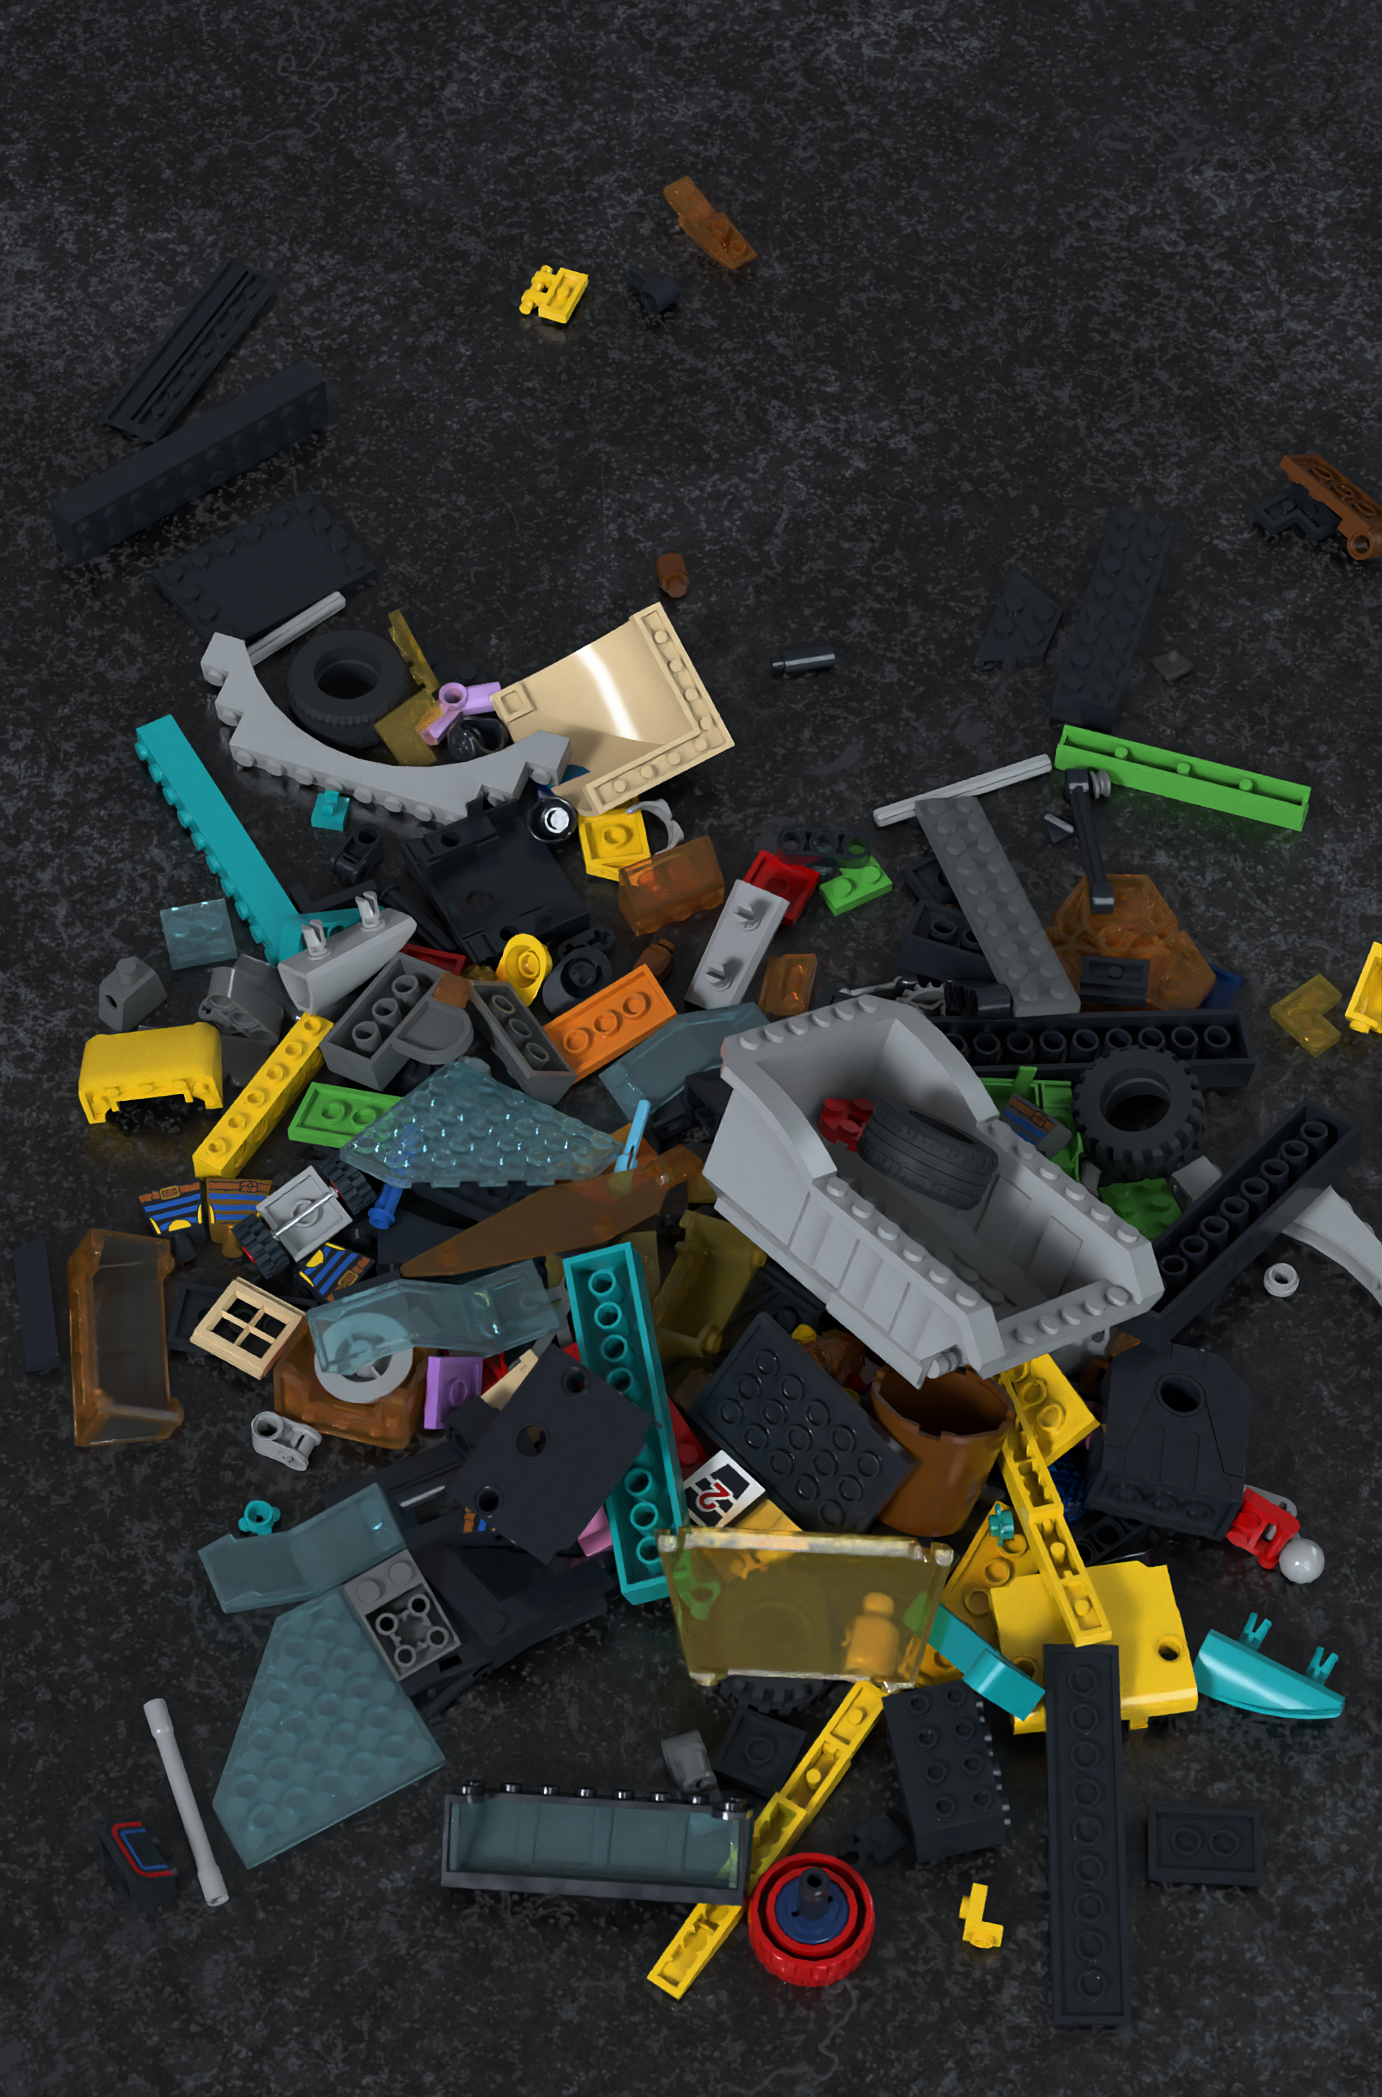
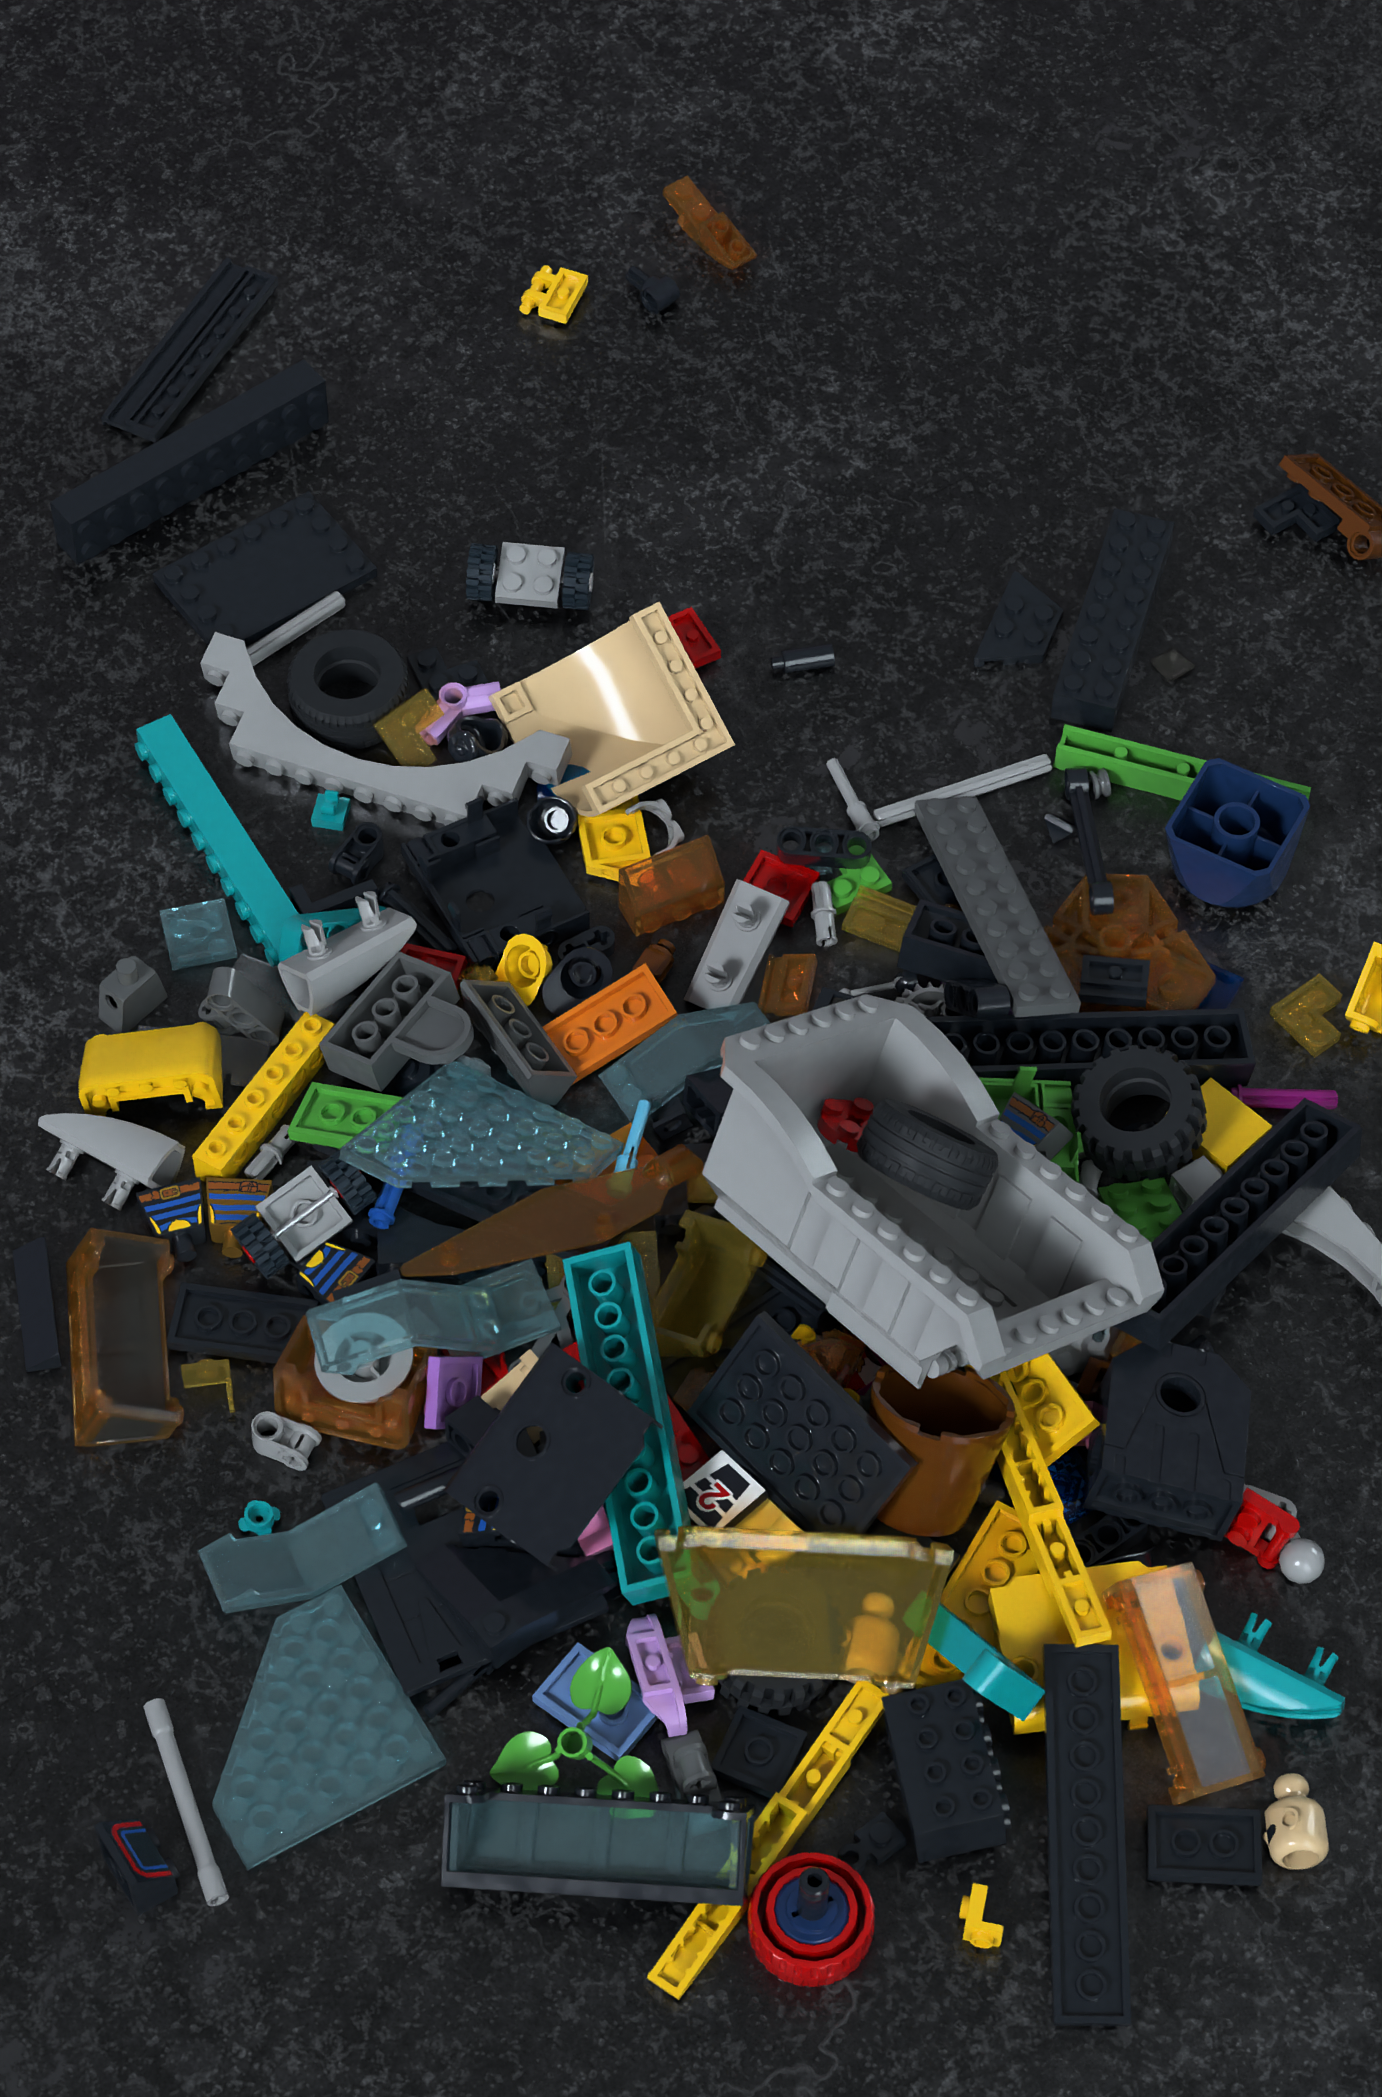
(129, 1148): none -> light grey piece
(209, 1373): none -> clear yellow bracket
(231, 1351): tan piece -> none
(270, 1155): none -> light grey axle
(400, 1615): dark grey slope -> none
(411, 651): clear yellow plate -> none
(453, 990): clear orange slope -> none
(529, 575): none -> plate
(599, 1686): none -> bright green plant
(610, 1733): none -> medium blue plate
(663, 1674): none -> lavender plate
(673, 574): reddish brown arm -> none
(695, 637): none -> red plate
(823, 914): none -> light grey axle
(856, 809): none -> light grey pin
(878, 918): none -> clear yellow plate
(1001, 1525): teal plate -> none
(1186, 1681): none -> windscreen
(1230, 1127): none -> yellow brick
(1234, 835): none -> dark blue piece
(1281, 1272): light grey plate -> none
(1283, 1097): none -> magenta axle
(1295, 1825): none -> tan piece

